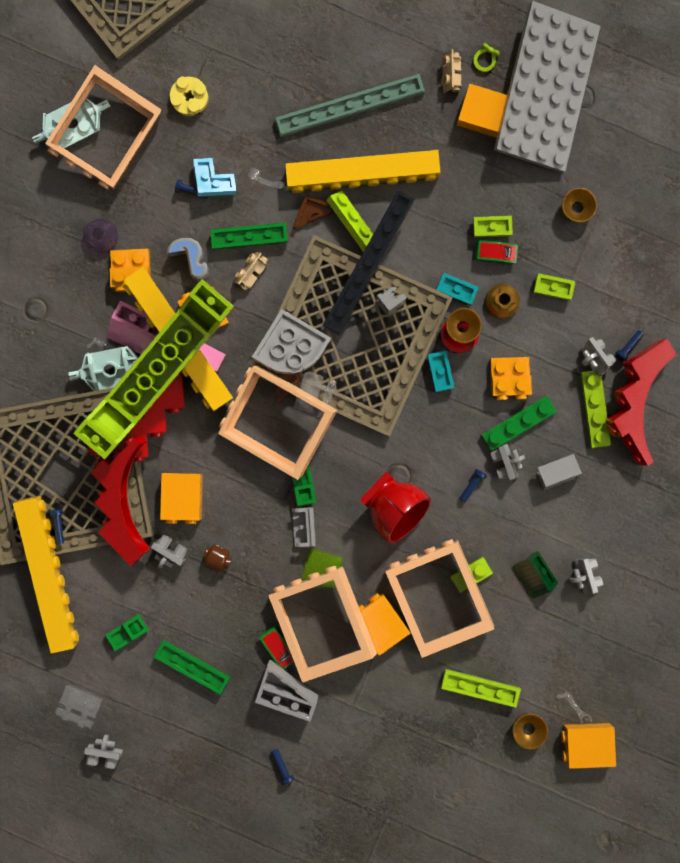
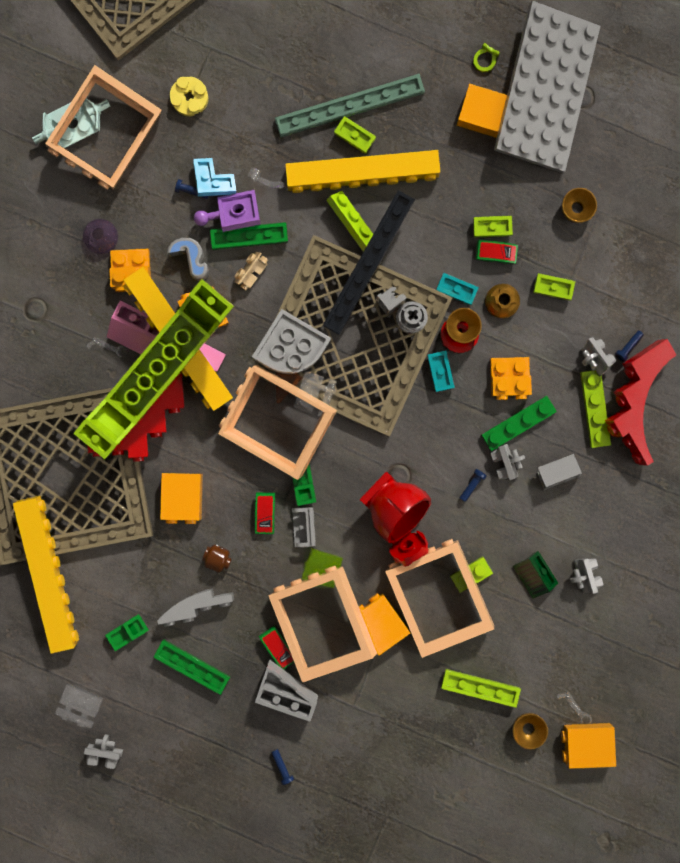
(57, 525): dark blue piece -> none
(94, 367): light aqua plate -> none
(113, 501): red arch -> none
(176, 556): light grey hips -> none
(188, 607): none -> light grey slope
(227, 215): none -> medium lavender plate
(265, 513): none -> slope
(311, 210): reddish brown tile -> none
(354, 135): none -> lime plate
(406, 311): none -> light grey piece
(417, 549): none -> red plate
(451, 62): tan hinge -> none

